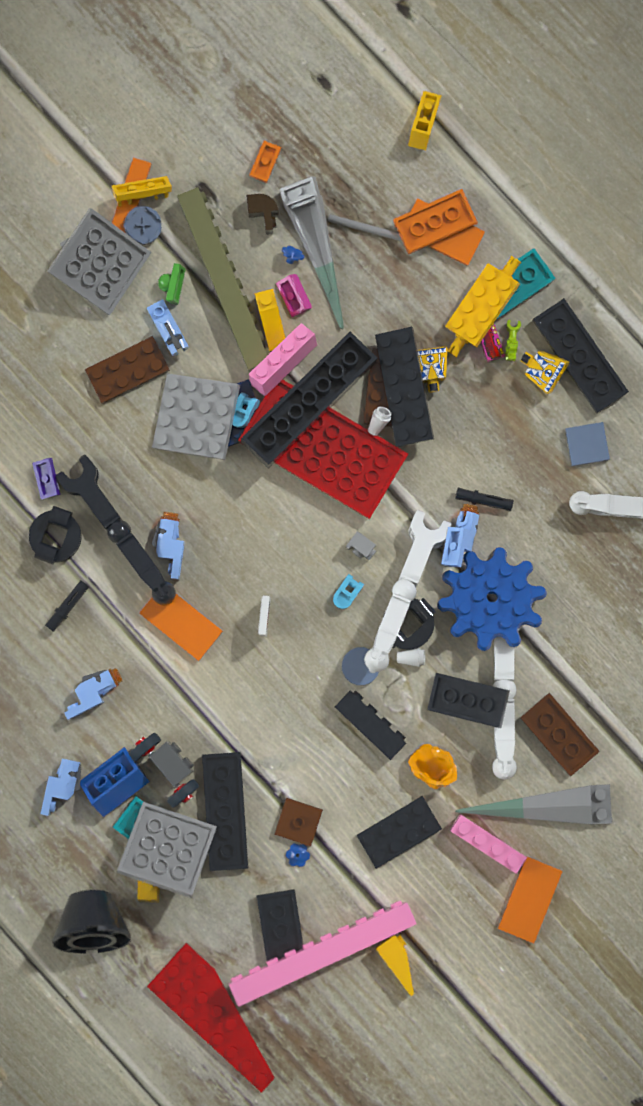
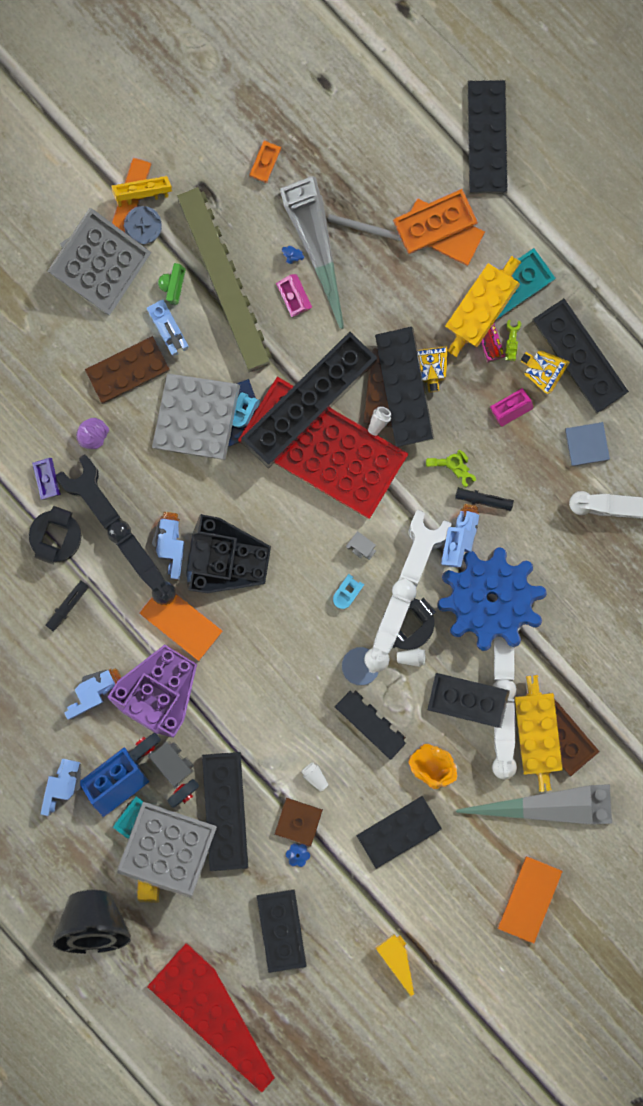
(92, 433): none -> medium lavender hair
(157, 691): none -> medium lavender wedge
(224, 557): none -> black wedge
(263, 205): dark brown brick -> none
(264, 616): white tile -> none
(270, 318): yellow slope -> none
(282, 359): bright pink brick -> none
(314, 776): none -> white cone
(322, 953): bright pink brick -> none
(424, 120): yellow slope -> none
(454, 463): none -> lime piece
(487, 136): none -> black plate
(488, 843): bright pink brick -> none
(512, 407): none -> dark pink slope
(538, 733): none -> yellow plate

